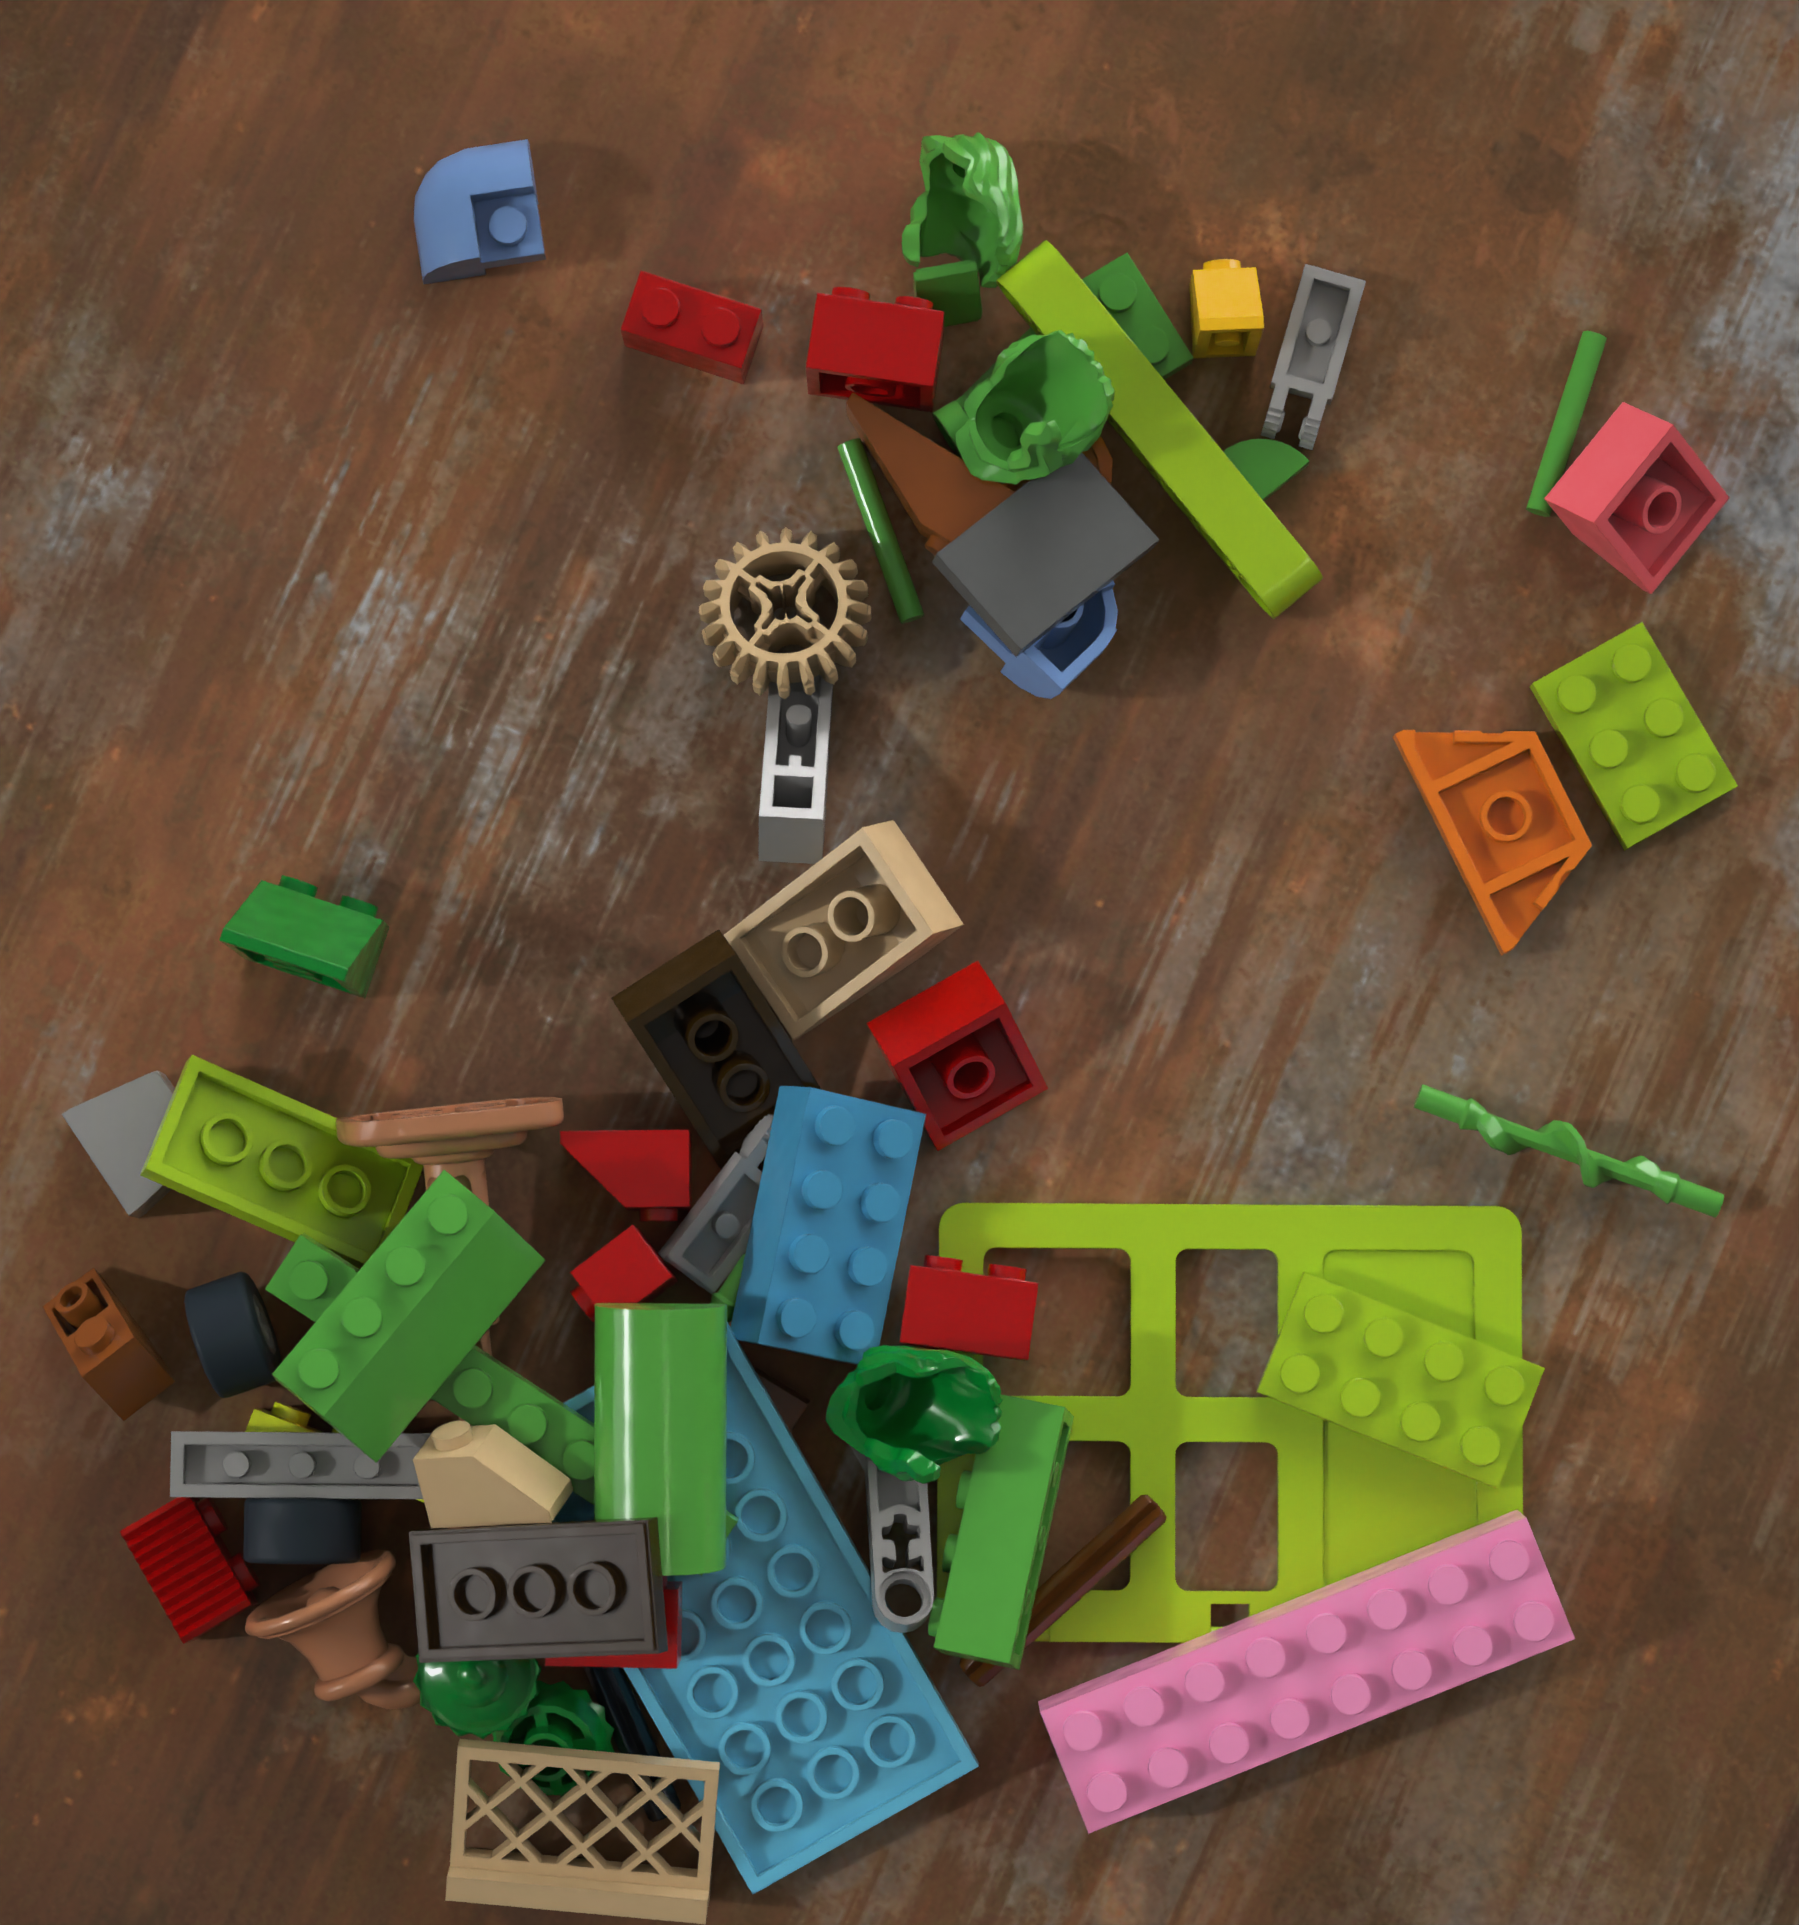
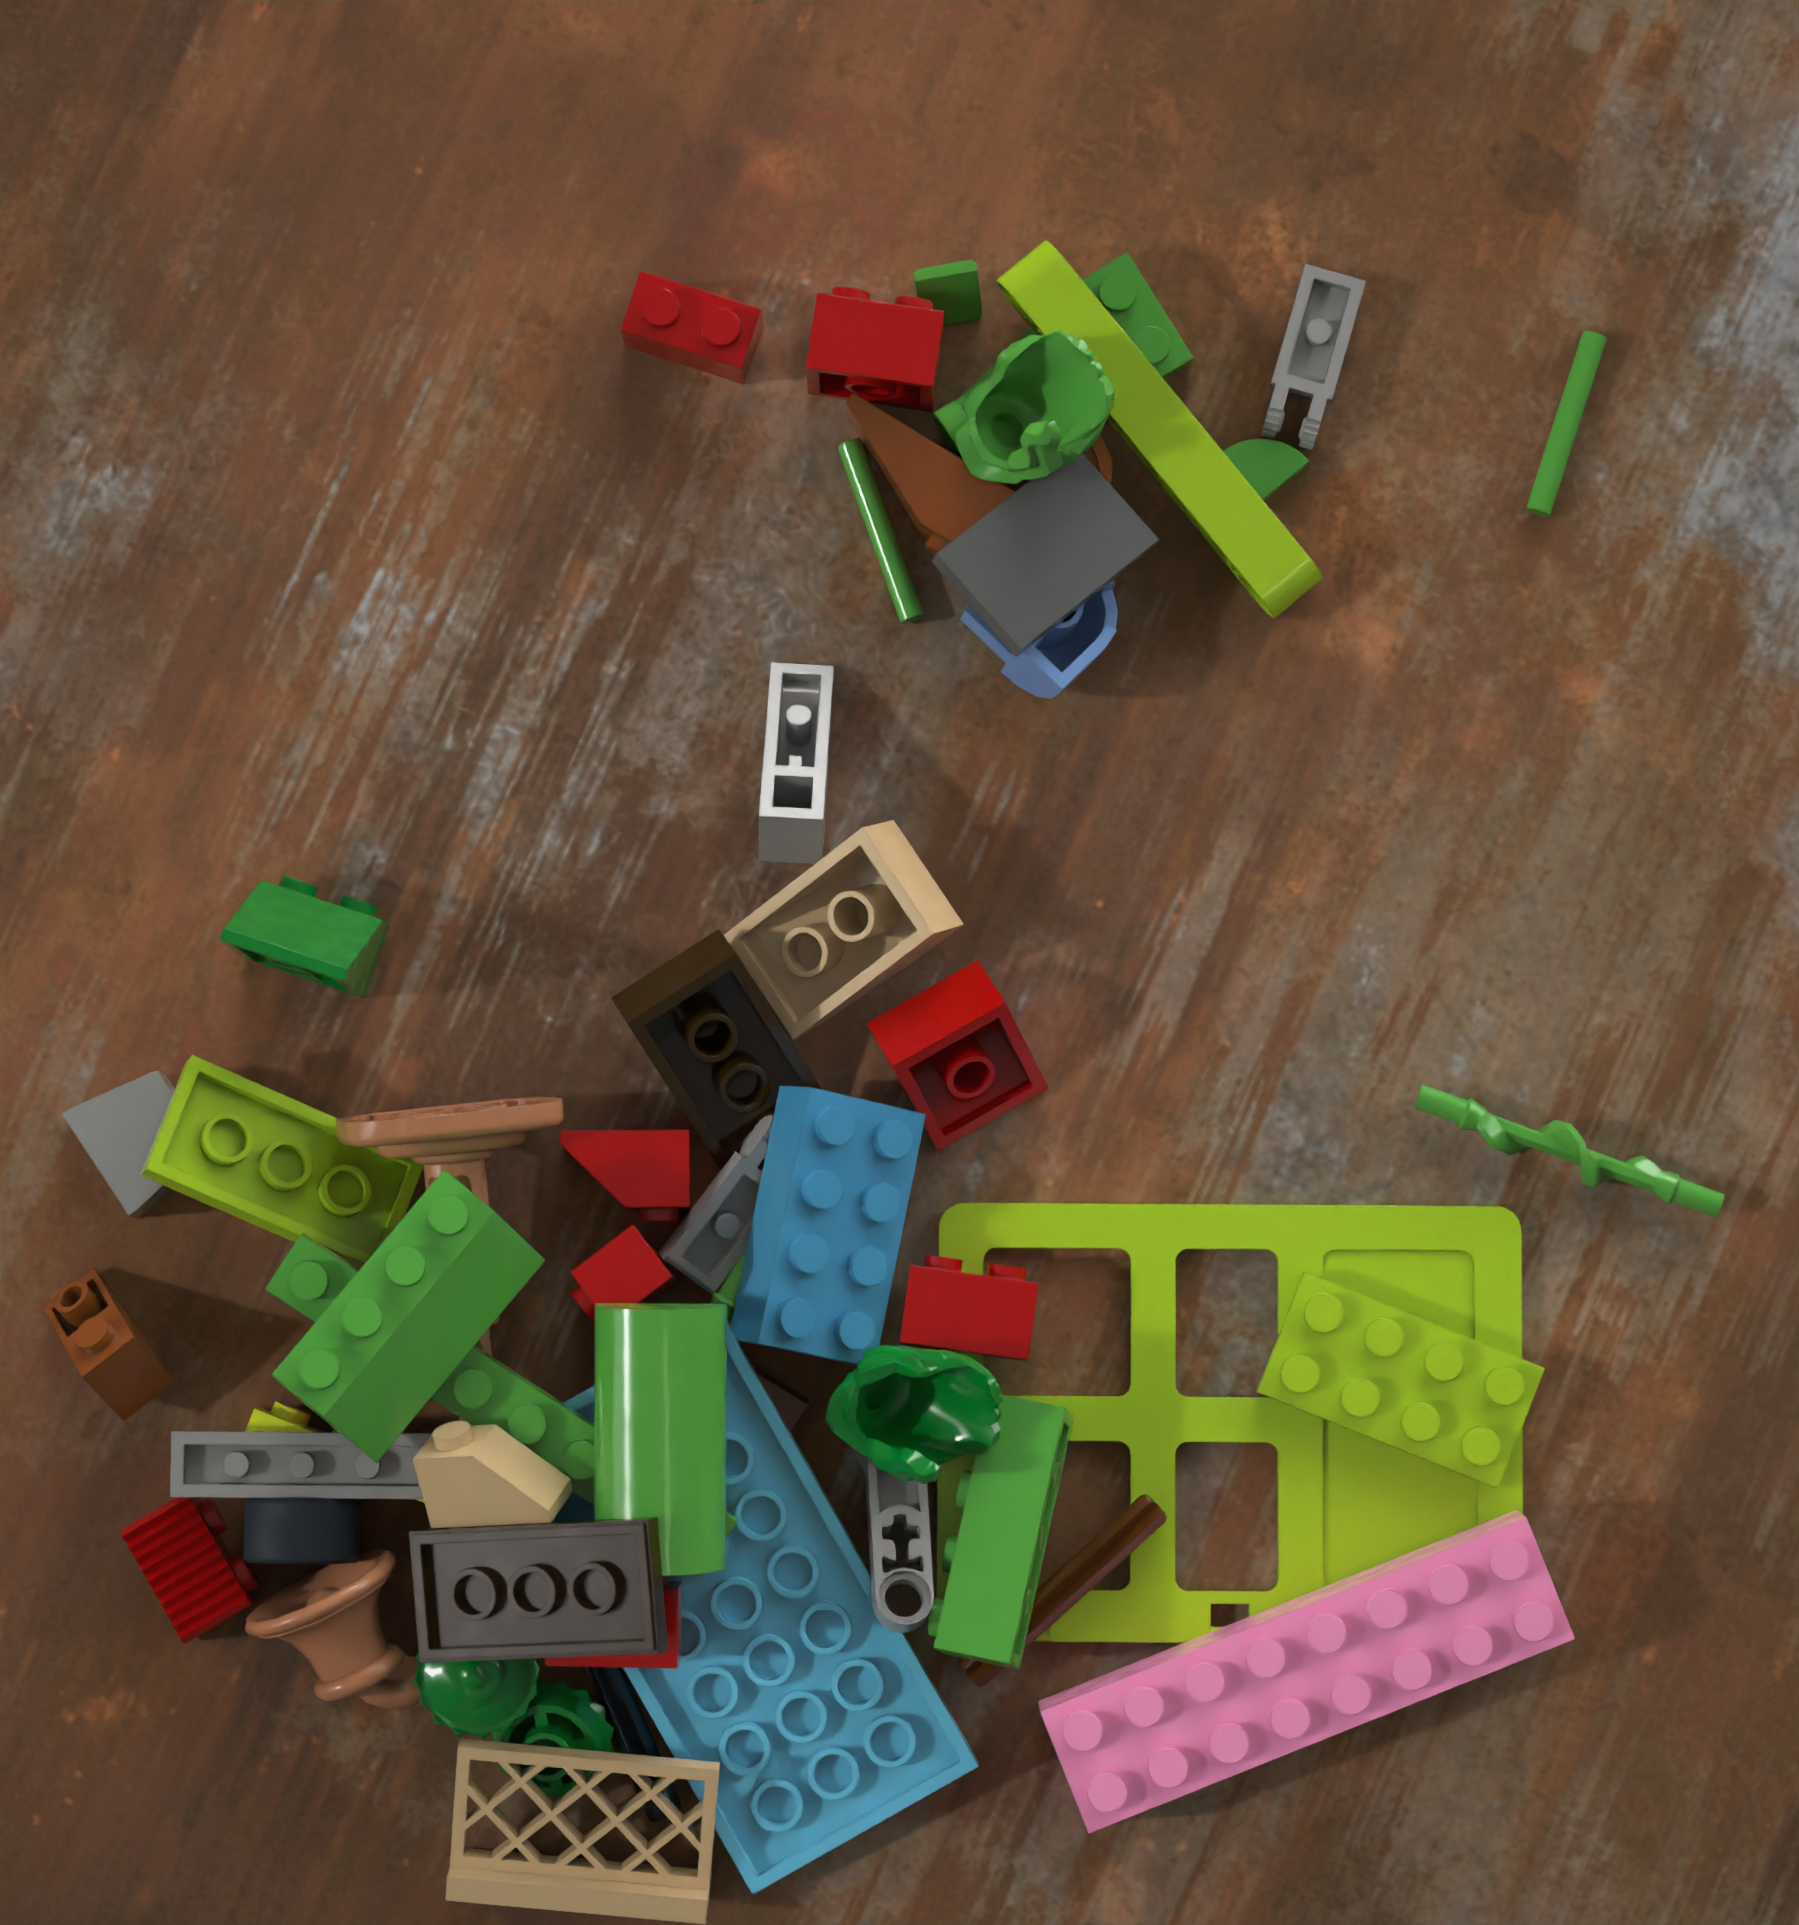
(232, 1334): black wheel -> none
(478, 212): medium blue brick -> none
(749, 581): tan gear -> none
(966, 206): bright green hair -> none
(1225, 310): yellow slope -> none
(1499, 820): orange wing -> none
(1633, 736): lime plate -> none
(1637, 496): coral slope -> none

